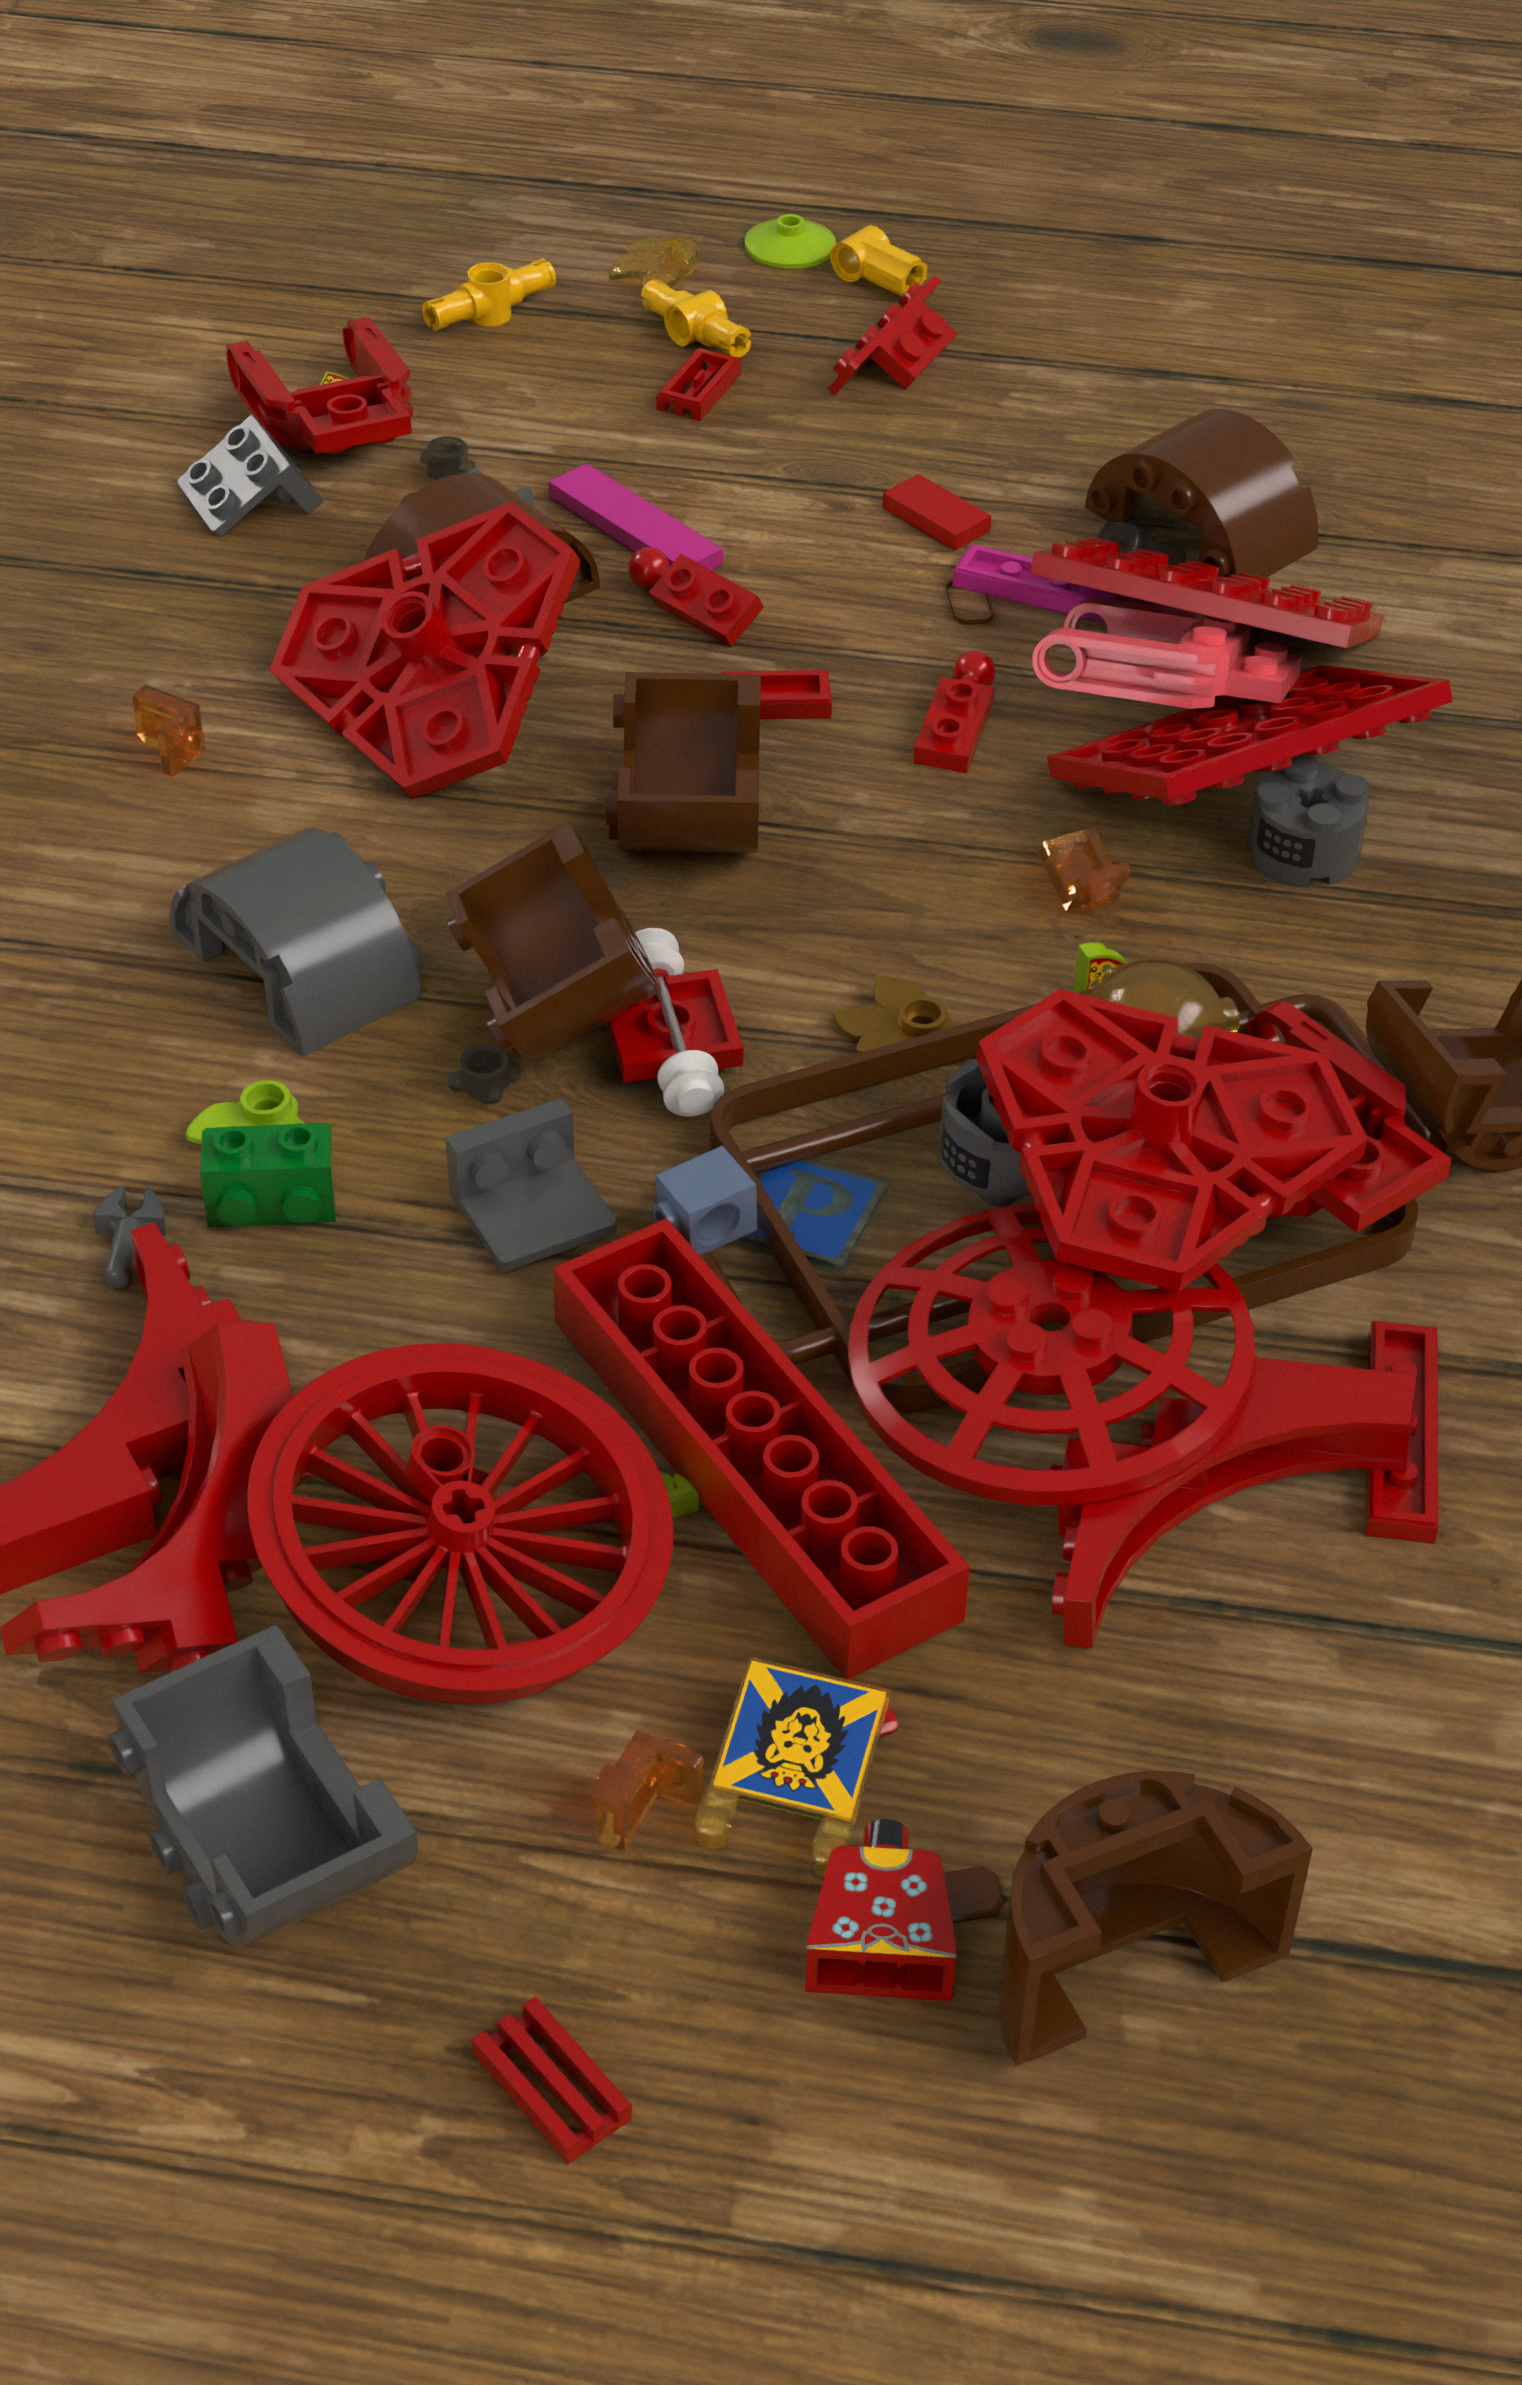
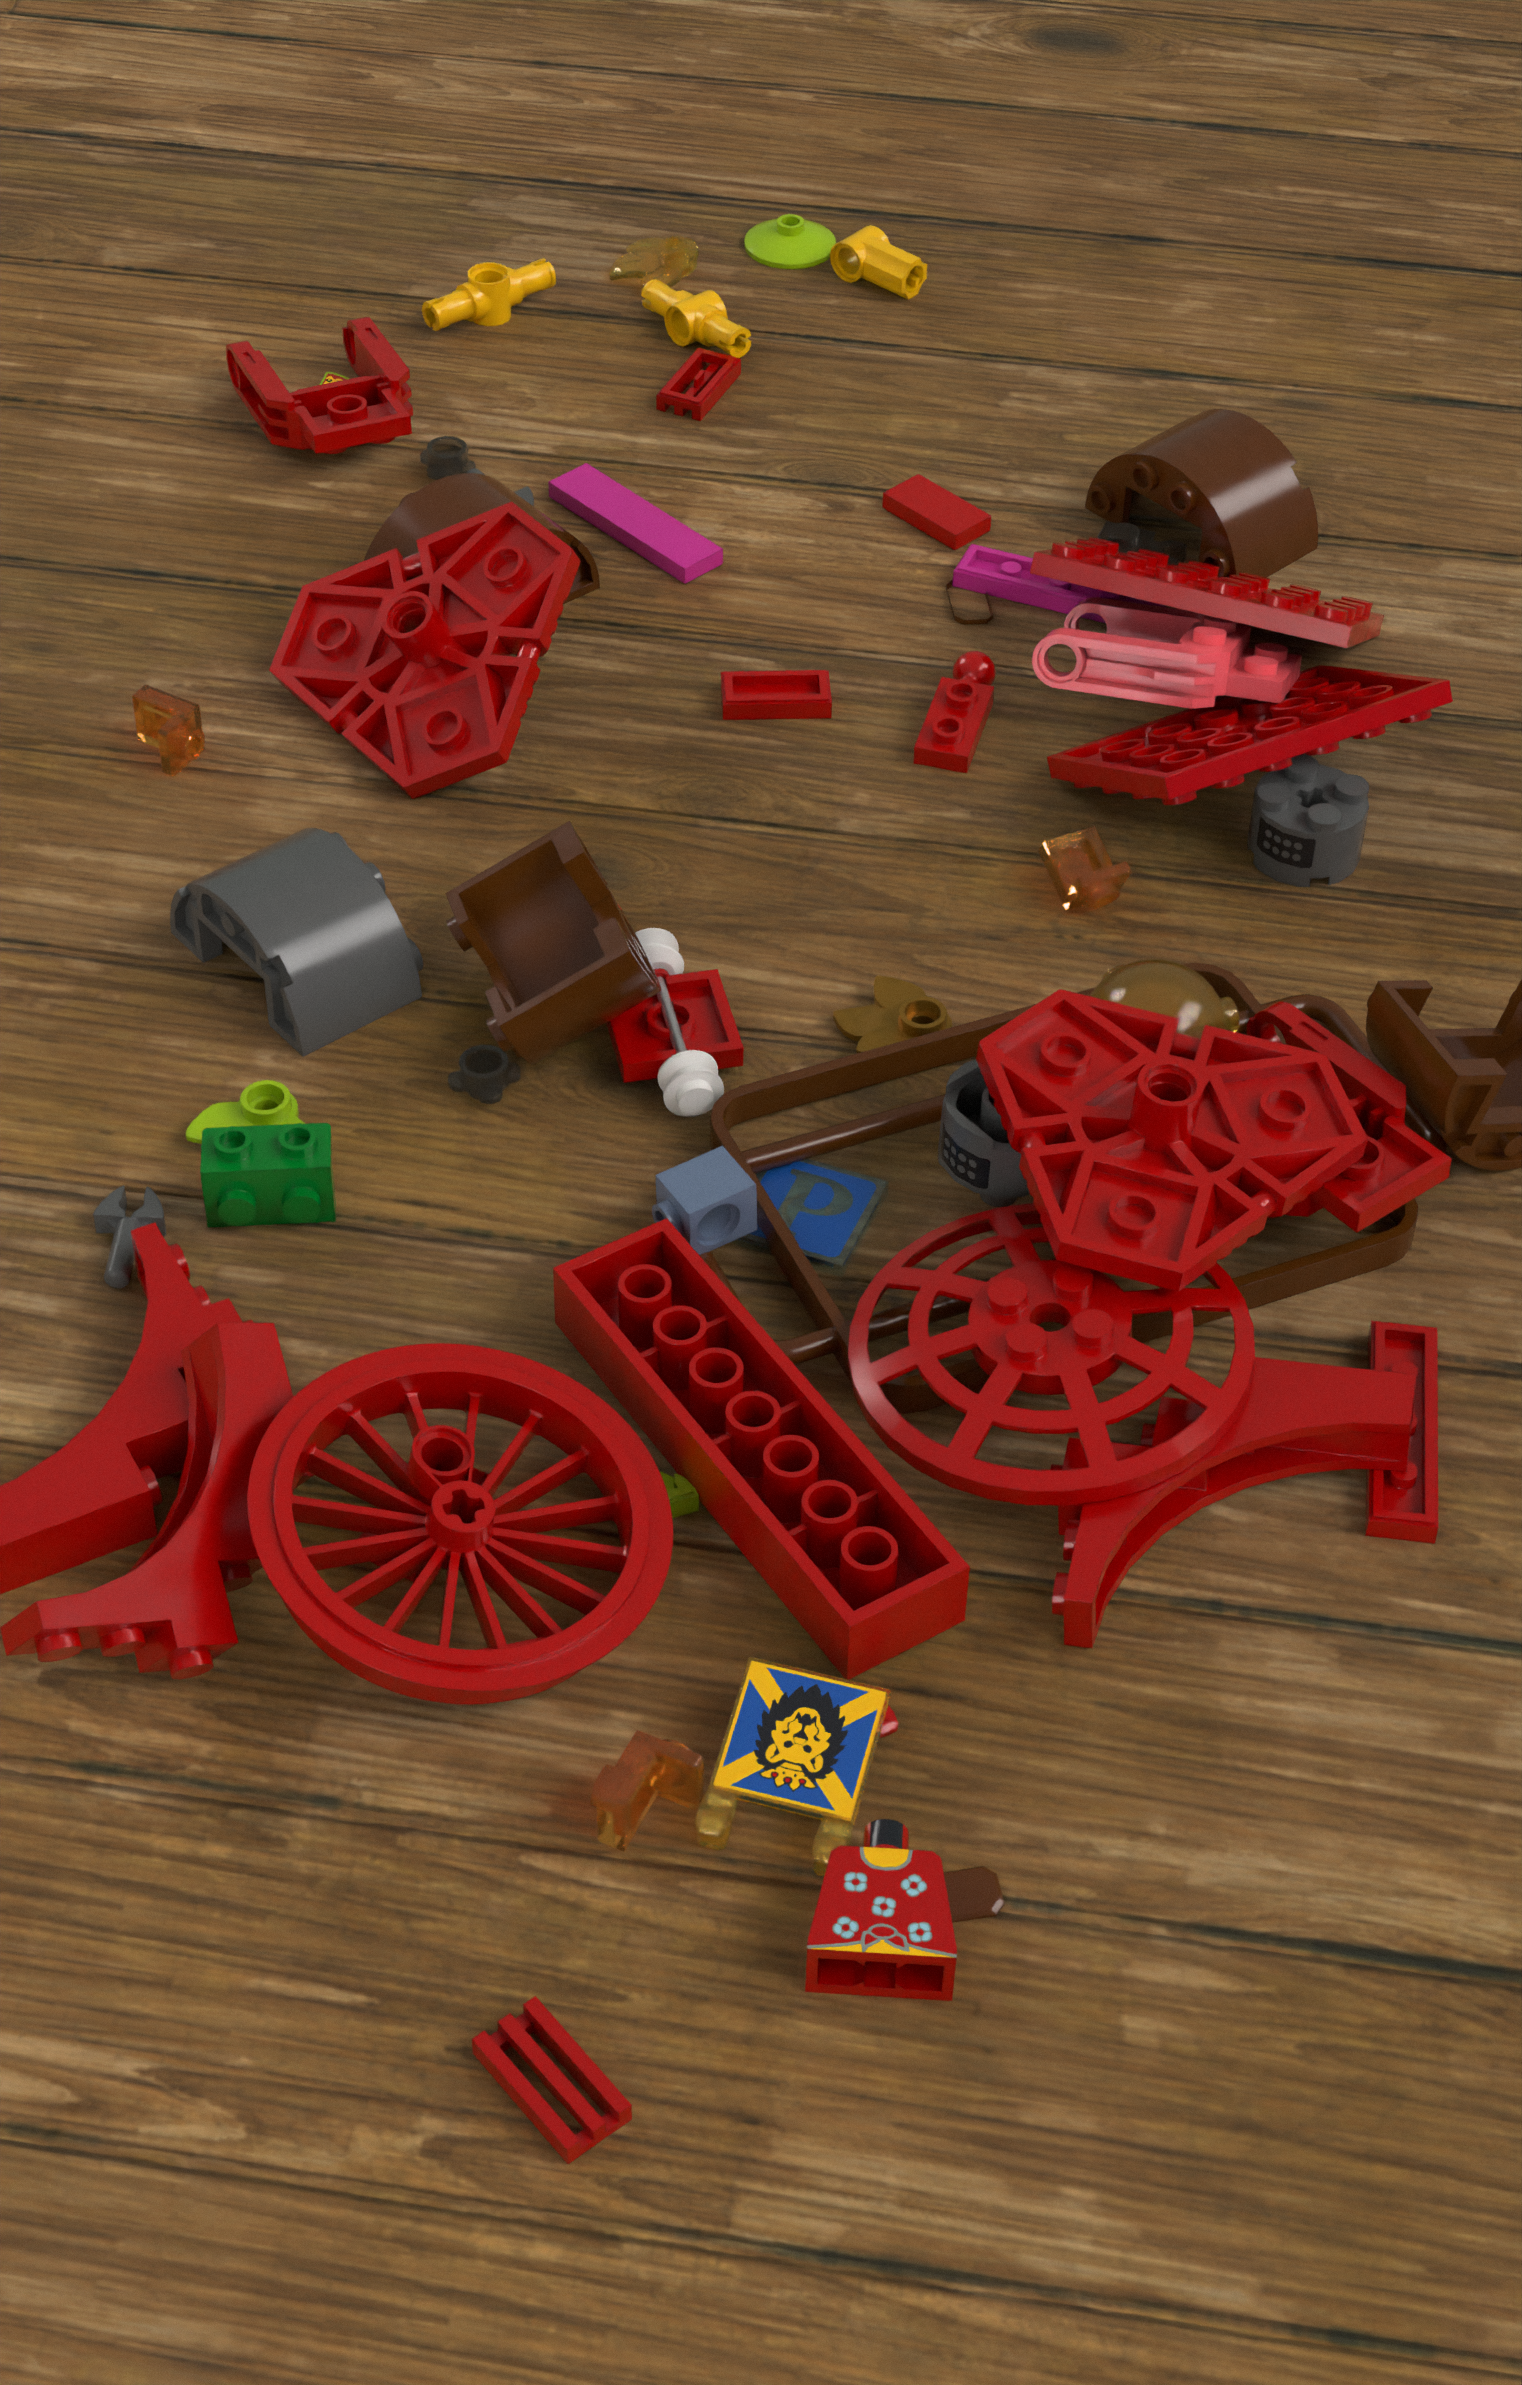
(243, 473): dark grey bracket -> none
(254, 1791): dark grey cylinder -> none
(525, 1187): dark grey bracket -> none
(687, 763): reddish brown cylinder -> none
(695, 594): red plate -> none
(904, 345): red bracket -> none
(1092, 964): lime tile -> none
(1130, 1864): reddish brown cylinder -> none

